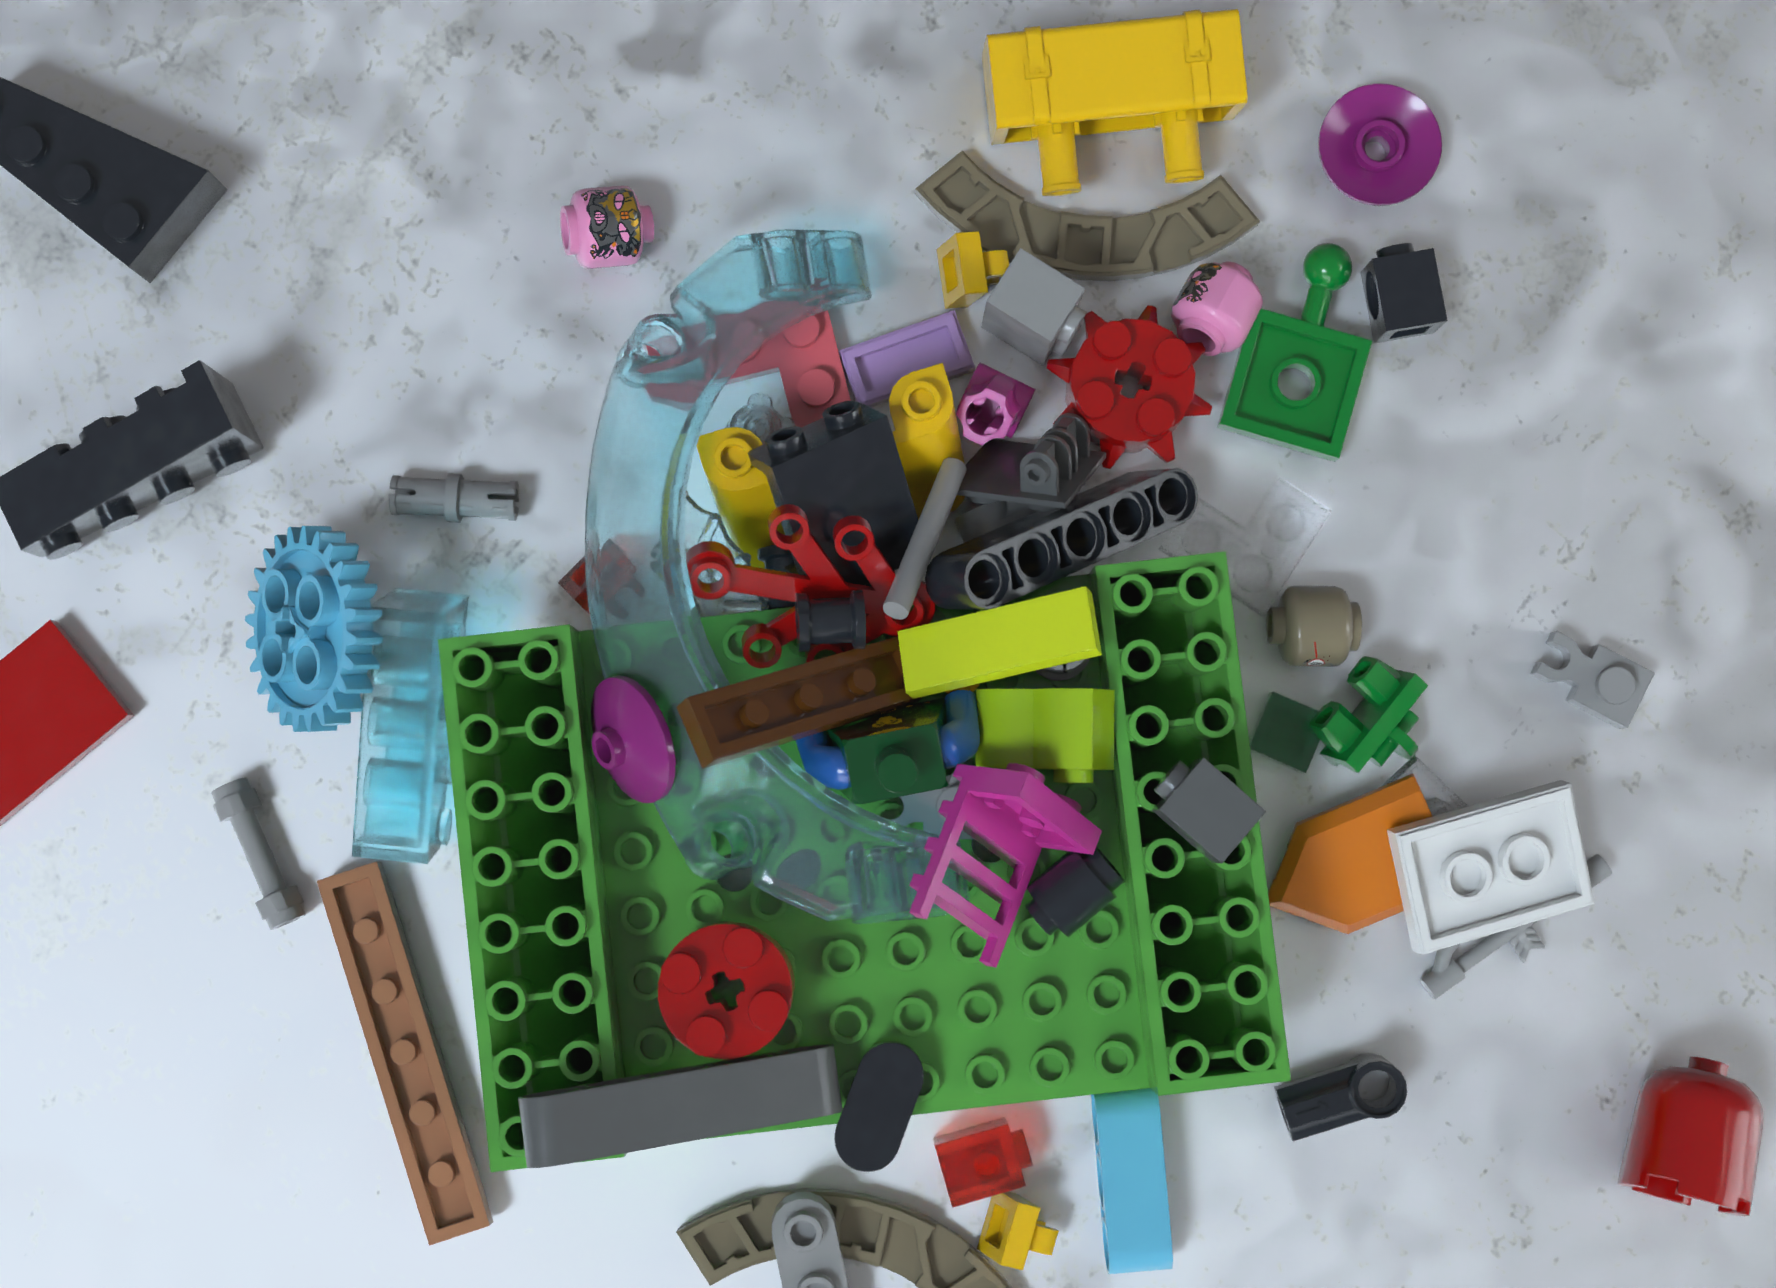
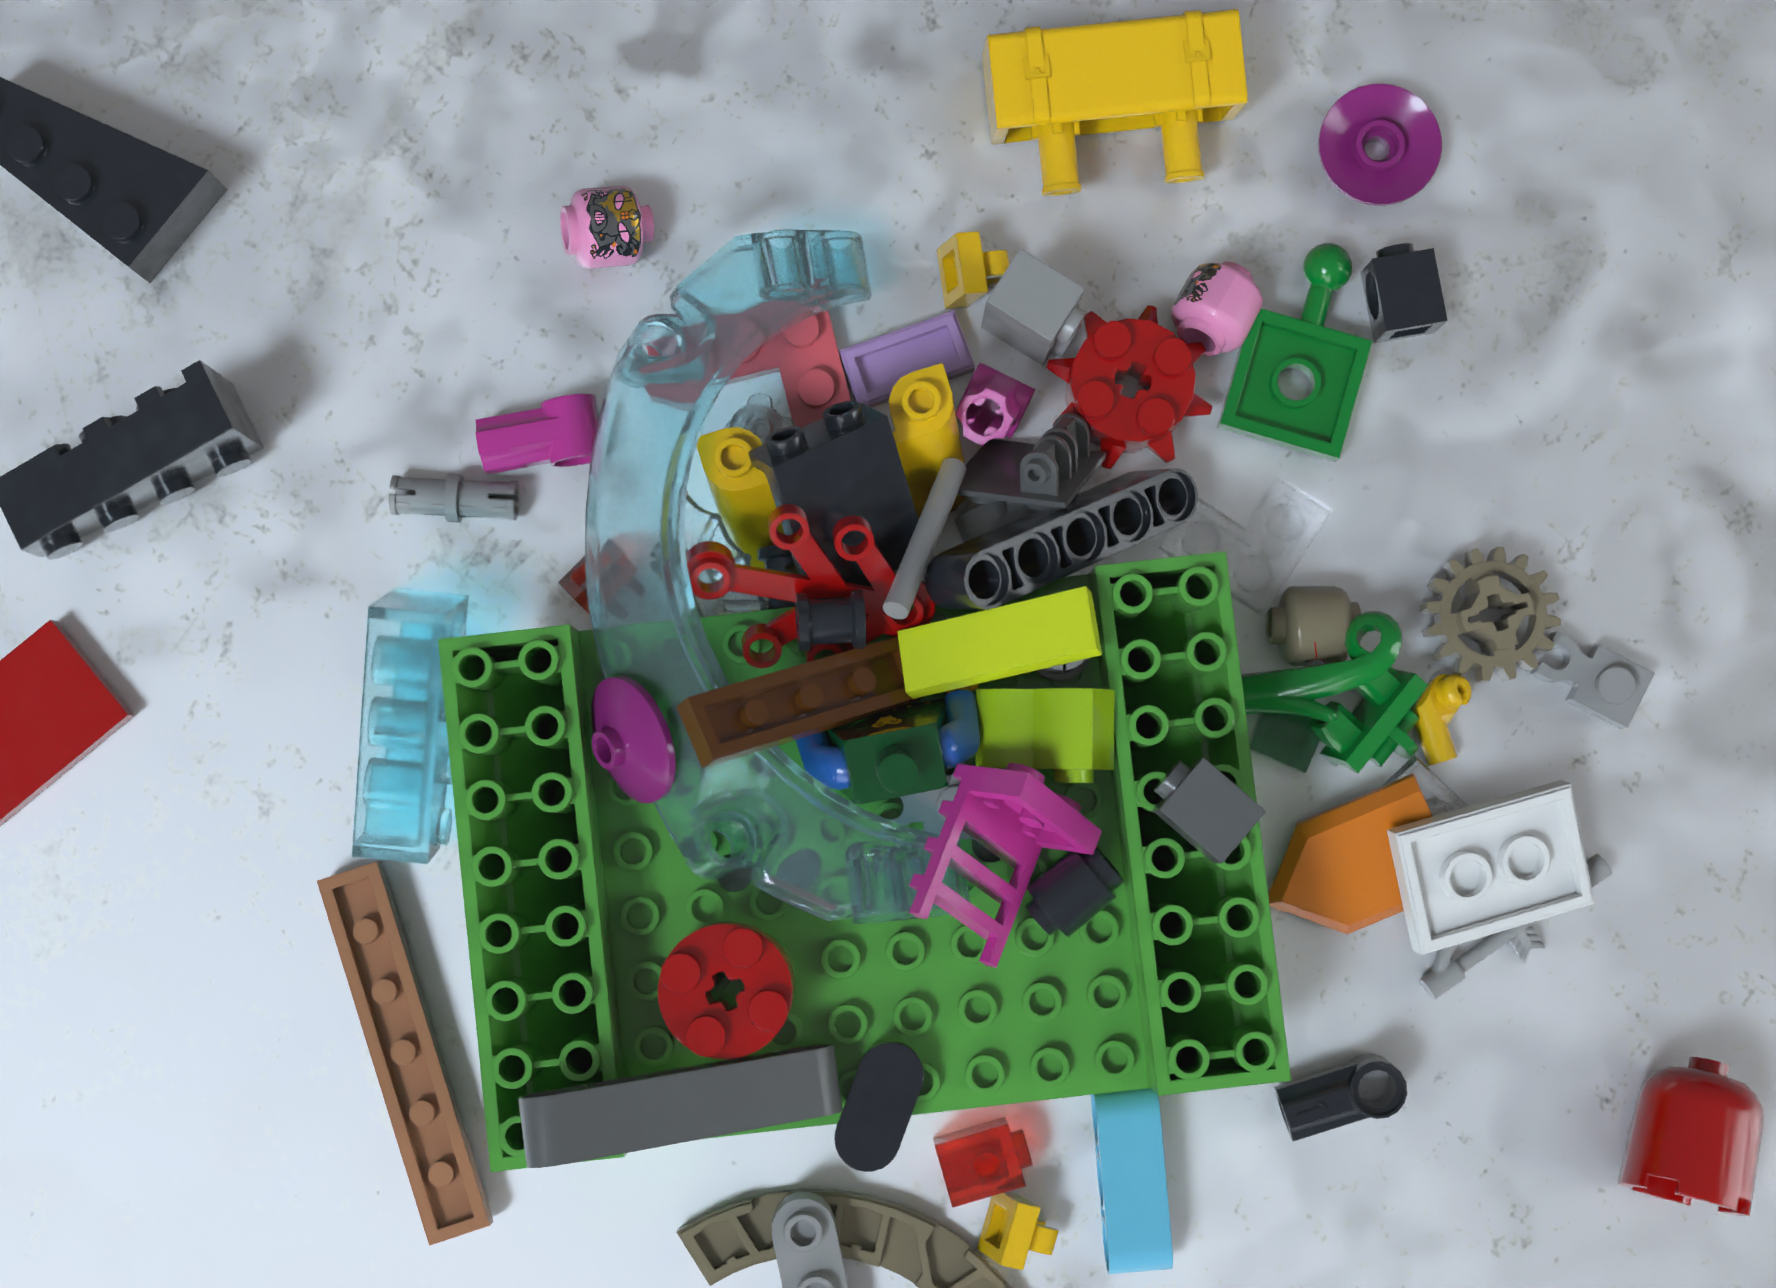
(237, 803): light grey bar -> none
(313, 628): medium azure gear -> none
(554, 434): none -> dark pink piece
(1087, 244): dark tan tile -> none
(1296, 689): none -> green plant
(1435, 711): none -> yellow arm
(1498, 637): none -> dark tan gear

